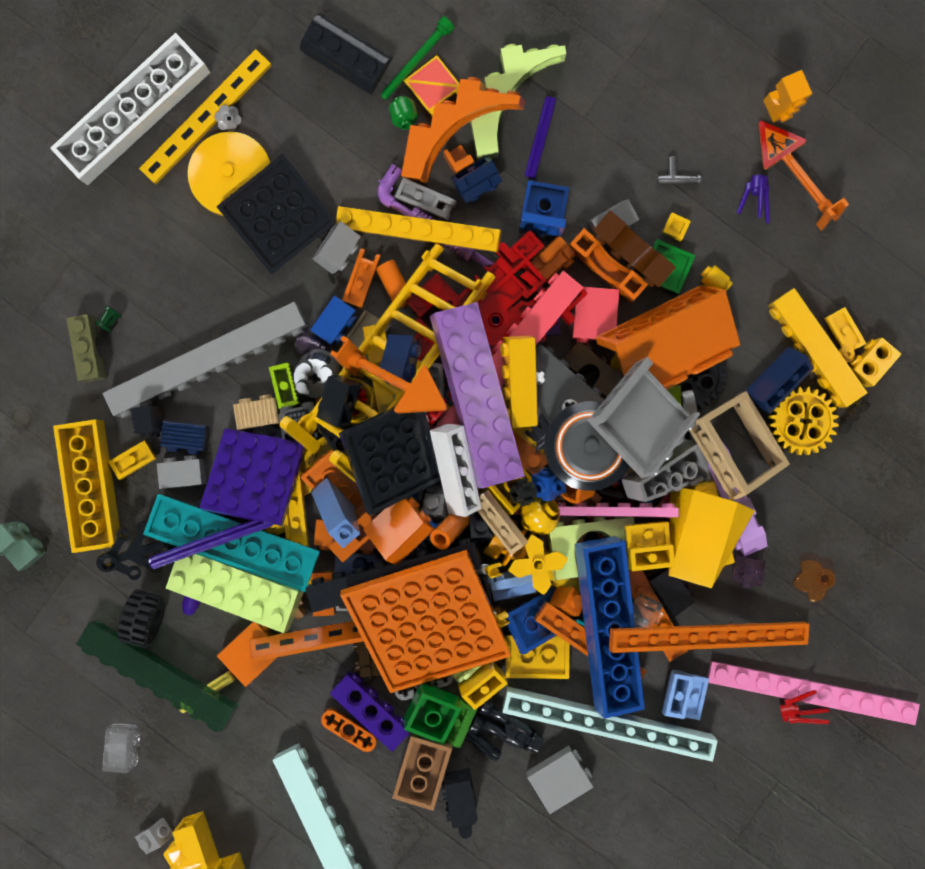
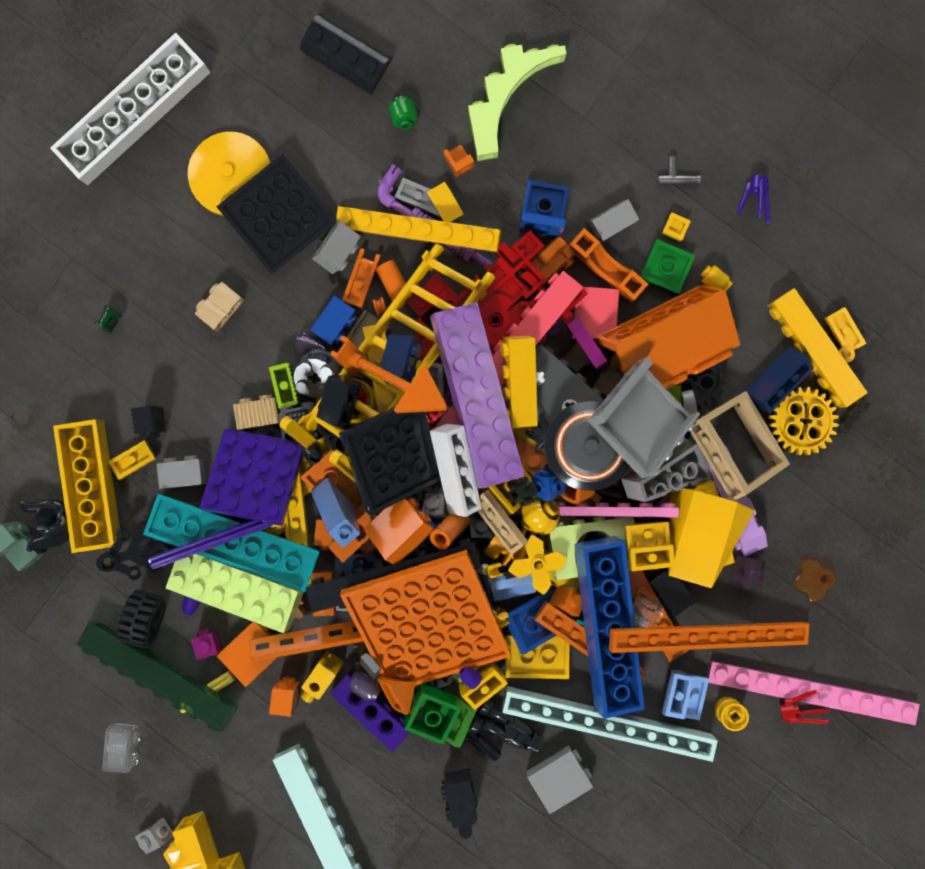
(50, 522): none -> black hair
(87, 361): olive arch -> none
(184, 436): dark blue brick -> none
(203, 118): yellow tile -> none
(205, 360): light grey brick -> none
(206, 643): none -> magenta brick
(218, 306): none -> tan brick
(221, 118): light grey plant -> none
(284, 697): none -> orange brick
(313, 454): none -> black hinge
(321, 677): none -> yellow torso
(349, 738): orange beam -> none
(364, 686): none -> clear purple brick
(370, 666): none -> dark grey tile
(379, 306): none -> orange bush
(398, 693): none -> orange slope
(422, 772): medium nougat brick -> none
(432, 84): coral flag -> none
(444, 27): green piece -> none
(445, 202): none -> yellow sticker
(470, 677): none -> dark purple hose
(471, 102): orange arch -> none
(476, 180): dark blue brick -> none
(540, 137): dark purple axle -> none
(587, 344): none -> magenta piece
(633, 249): reddish brown brick -> none
(731, 713): none -> yellow wheel
(777, 146): orange piece -> none
(790, 95): light orange arch -> none
(876, 365): yellow brick -> none

